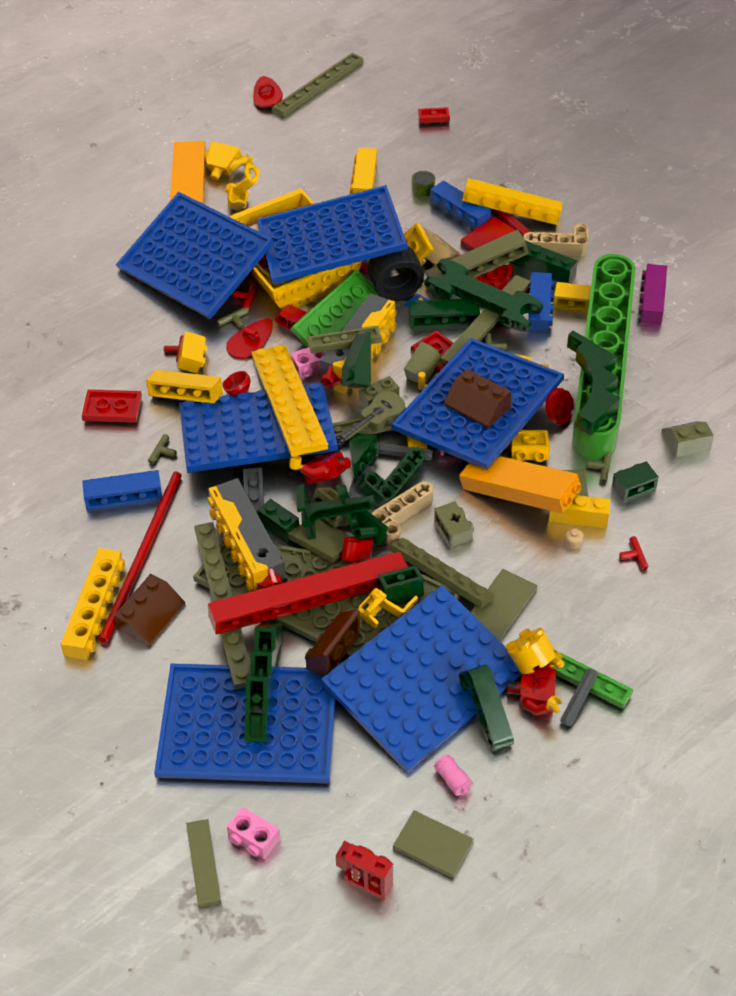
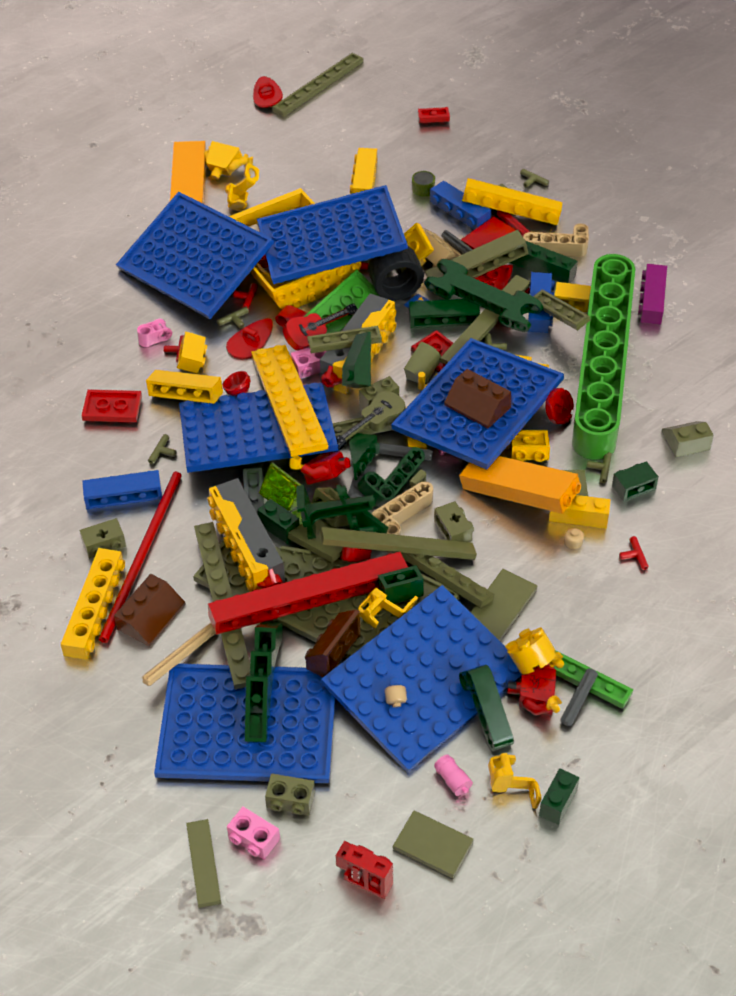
(103, 535): none -> olive brick
(152, 333): none -> bright pink piece
(178, 655): none -> tan axle
(280, 488): none -> clear neon green slope
(291, 789): none -> olive brick
(299, 328): none -> red piece
(395, 695): none -> tan piece
(397, 543): none -> olive tile
(419, 477): none -> olive tile
(454, 241): none -> dark grey axle
(503, 778): none -> yellow piece
(532, 178): none -> olive piece
(559, 796): none -> dark green brick
(562, 310): none -> olive tile
(597, 365): dark green arch -> none

